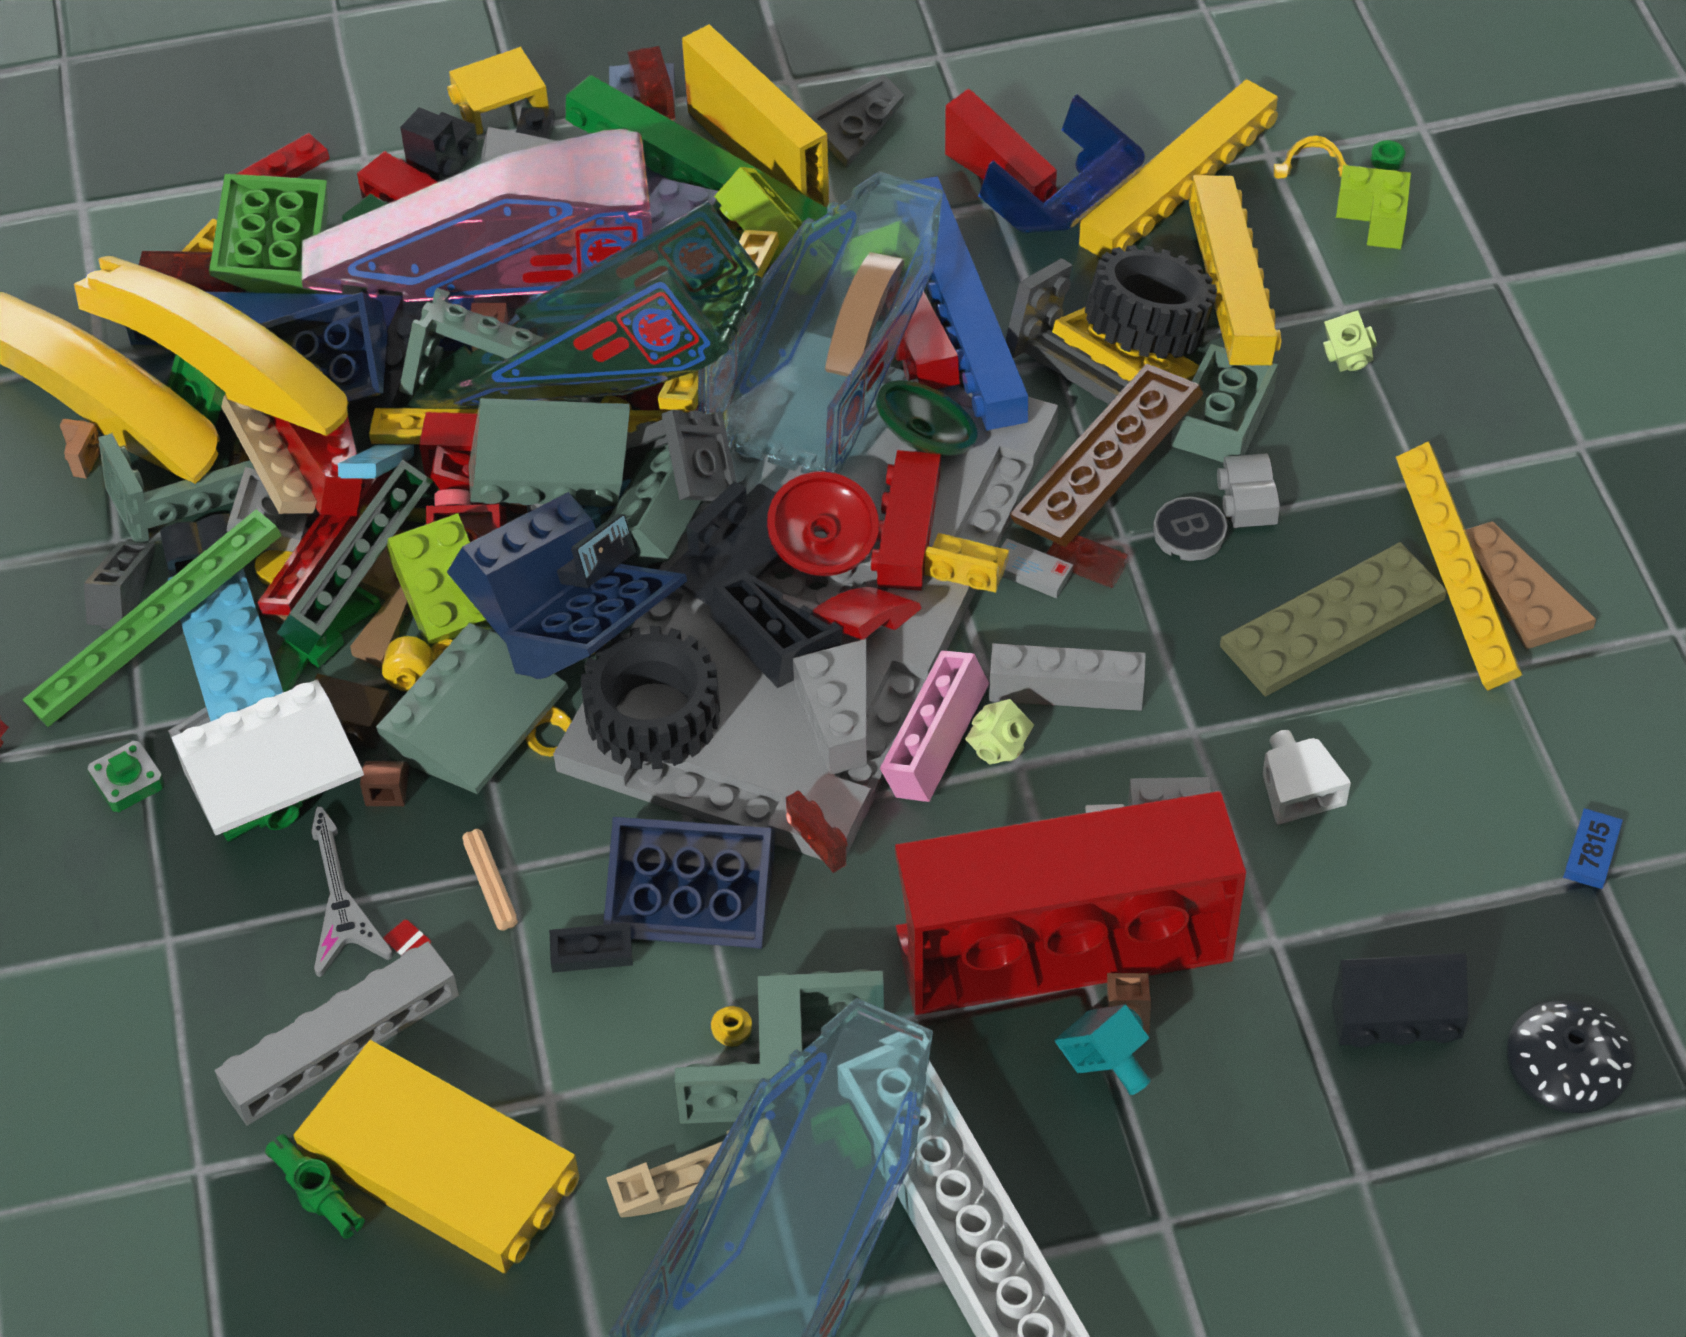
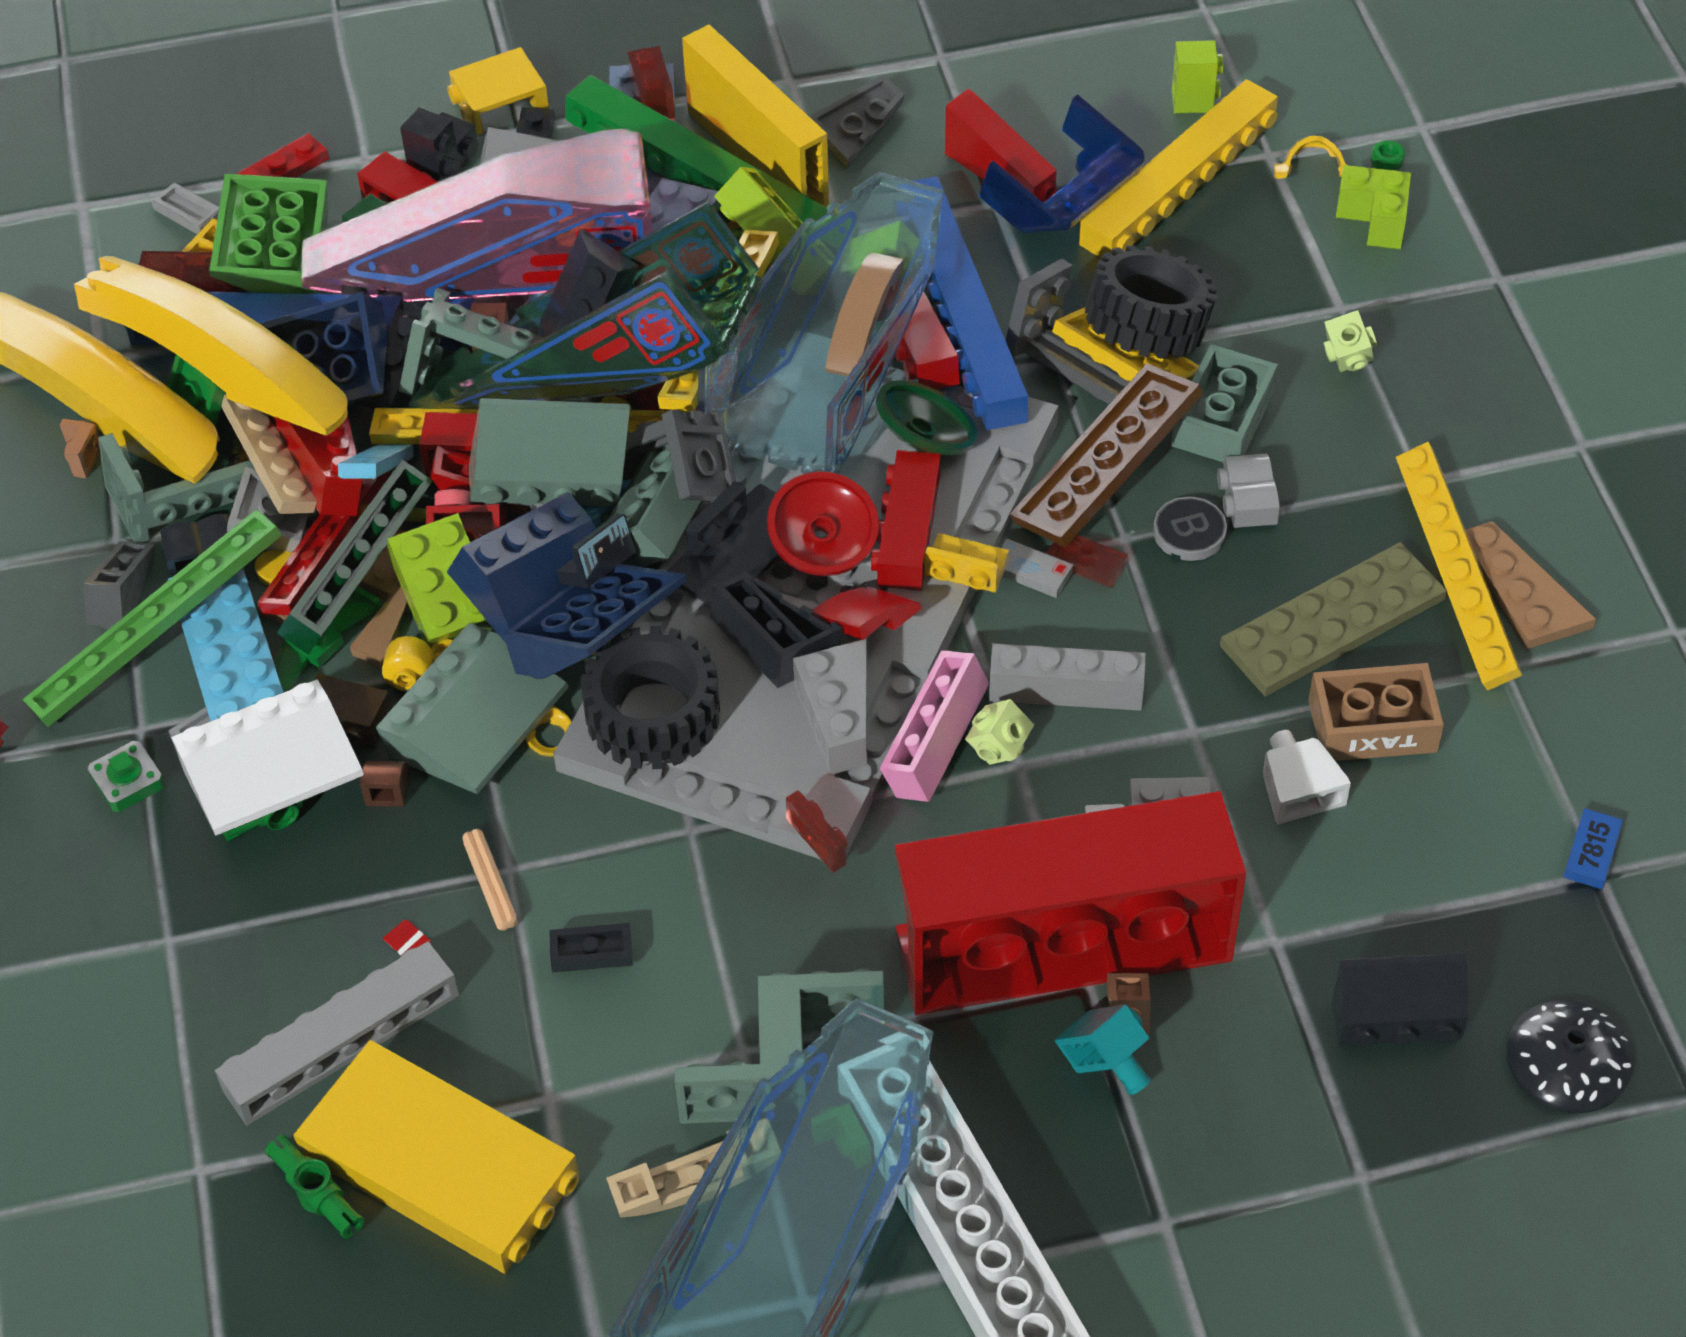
(185, 207): none -> light grey tile
(343, 918): light grey piece -> none
(588, 280): none -> black slope
(690, 881): dark blue slope -> none
(731, 1035): yellow plate -> none
(1195, 76): none -> lime brick
(1233, 265): yellow brick -> none
(1376, 711): none -> medium nougat brick

